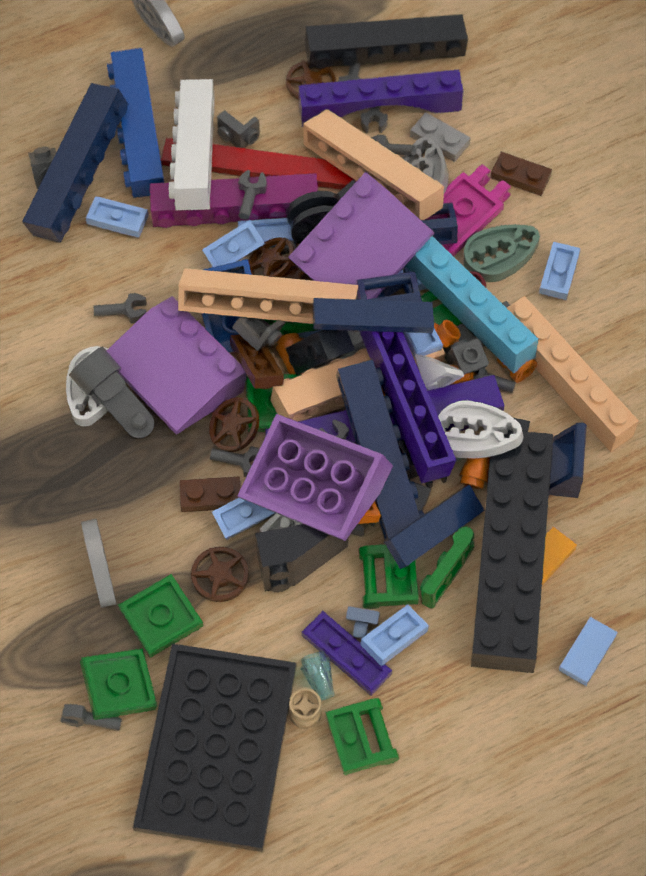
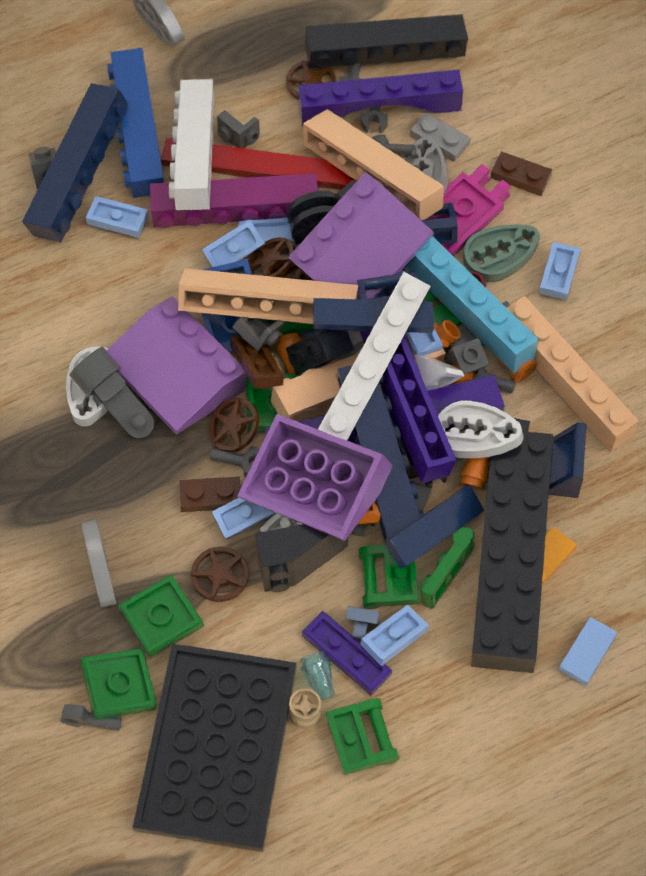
(124, 308): dark grey bar -> none
(251, 191): dark grey bar -> none
(374, 357): none -> white plate

